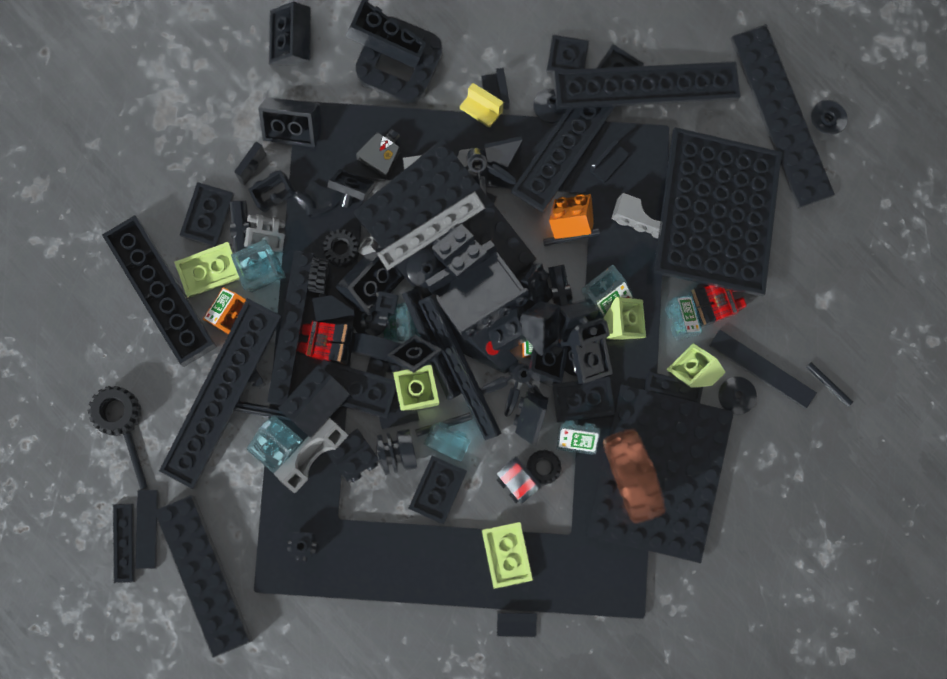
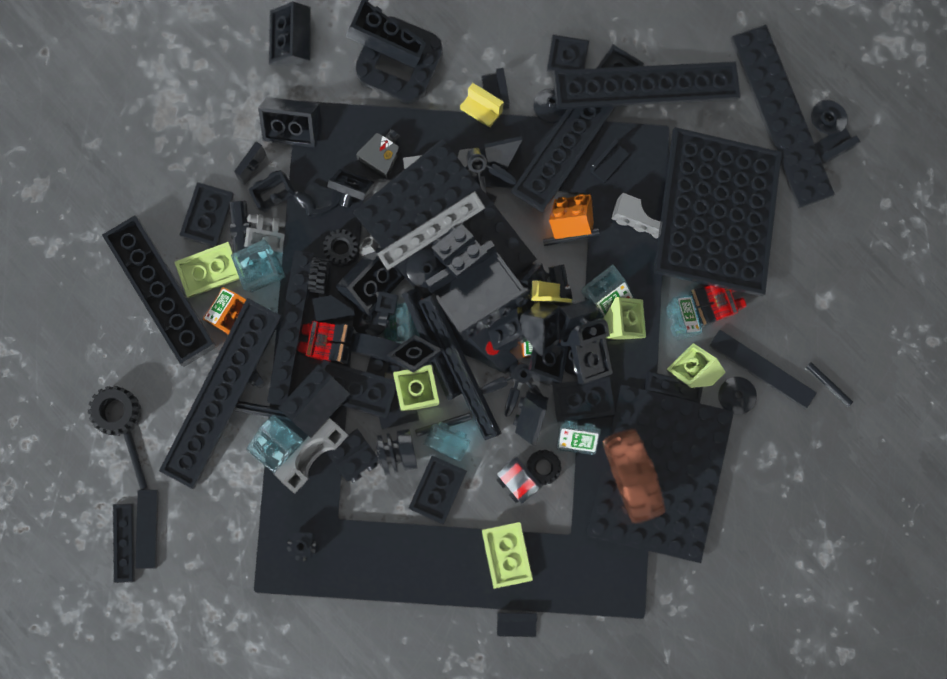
(203, 576): black brick -> none
(547, 292): none -> light yellow panel
(836, 145): none -> black panel

